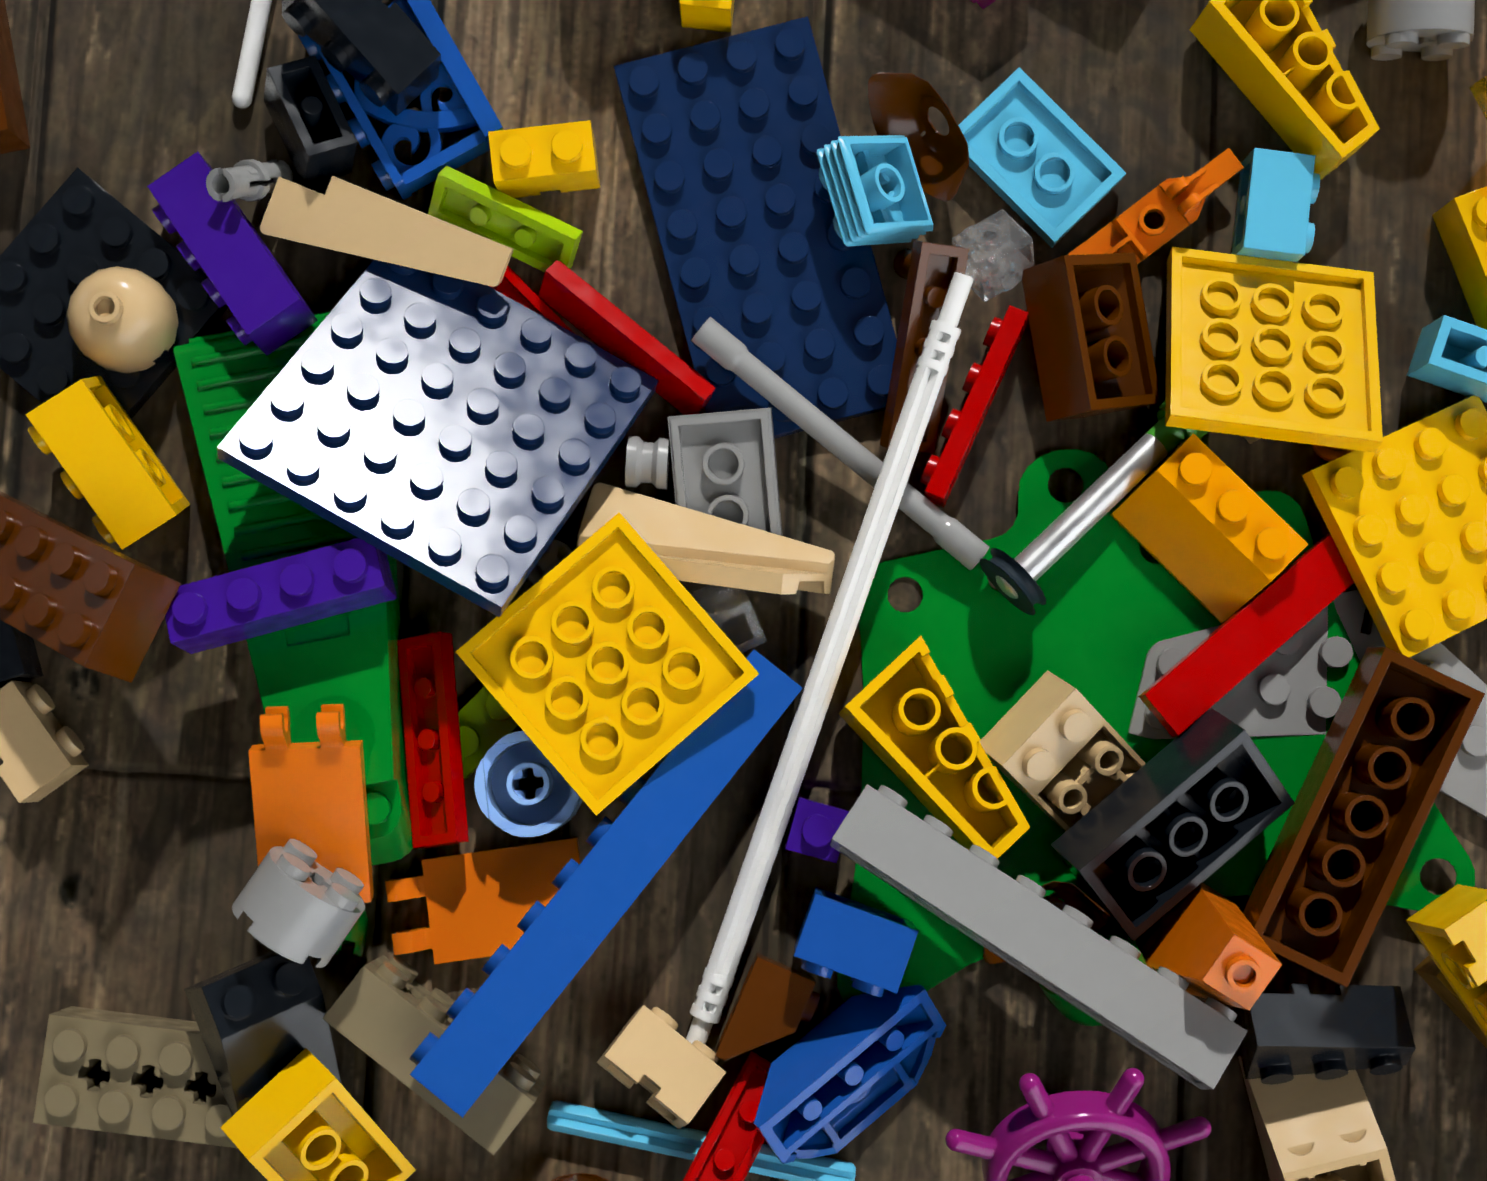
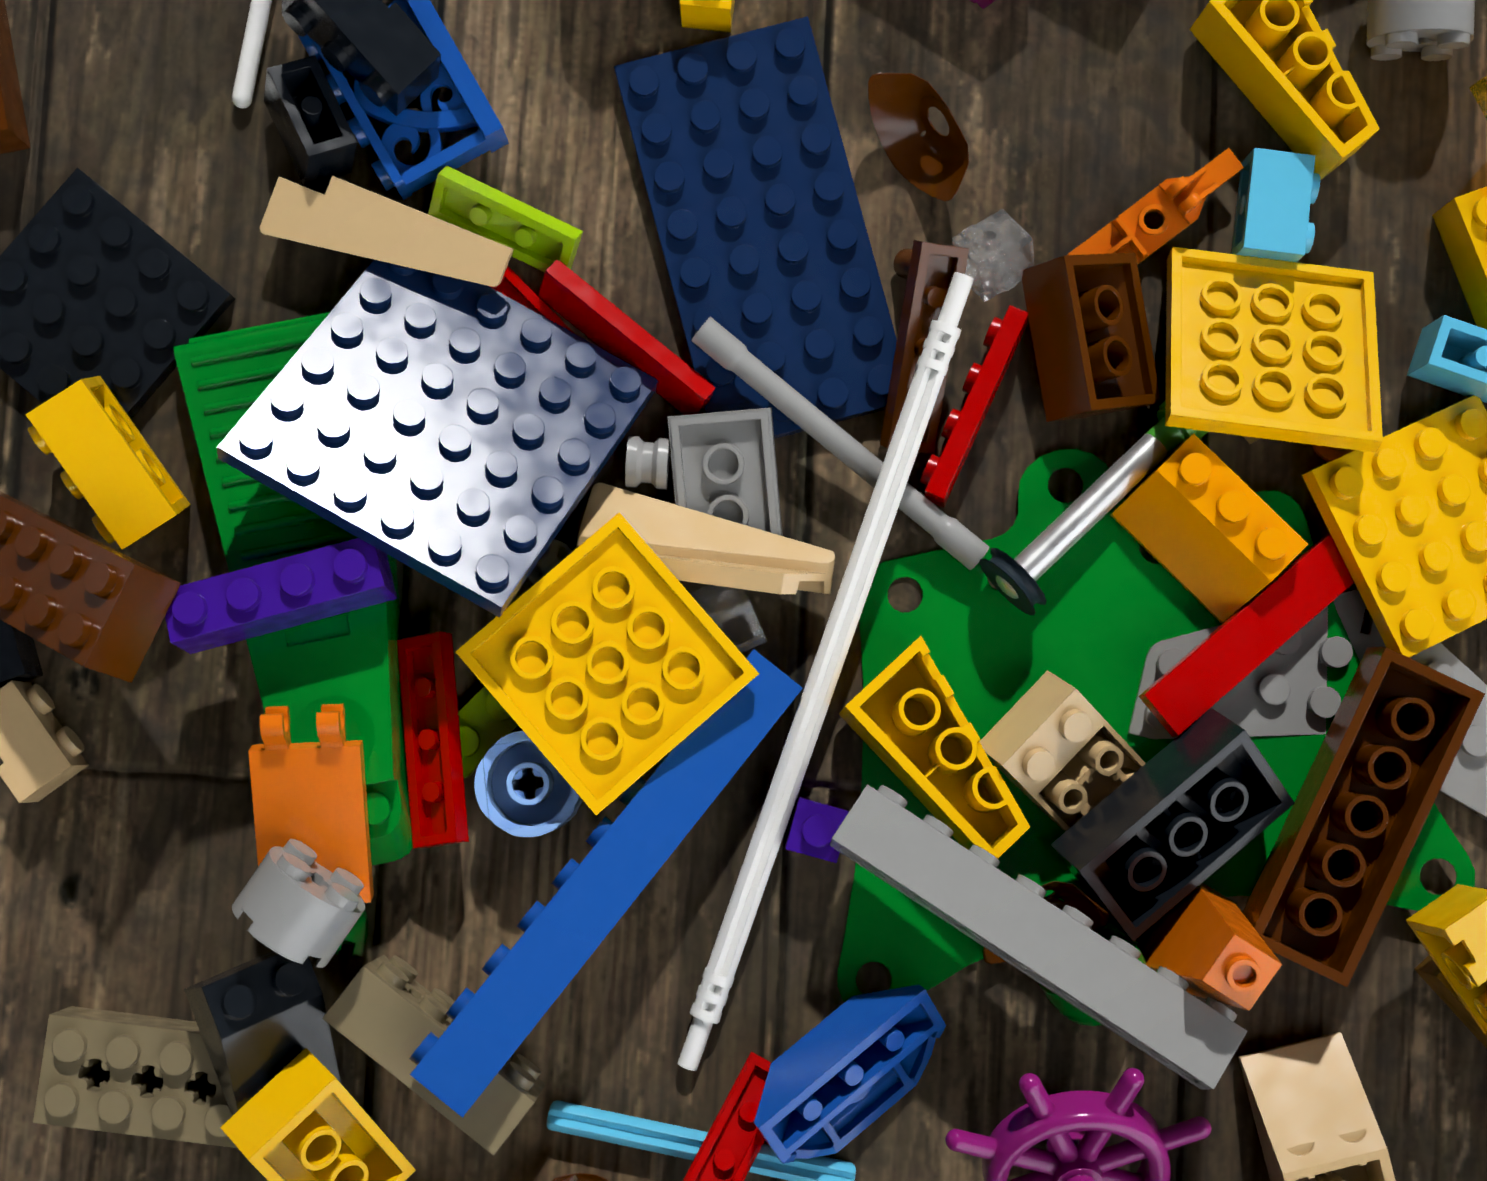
(122, 319): tan cylinder -> none
(232, 256): dark purple brick -> none
(246, 180): light grey pin -> none
(479, 897): orange tile -> none
(544, 159): yellow brick -> none
(664, 1064): tan brick -> none
(767, 1007): reddish brown slope -> none
(855, 942): blue brick -> none
(874, 190): medium azure brick -> none
(1037, 157): medium azure plate -> none
(1325, 1033): black wedge -> none

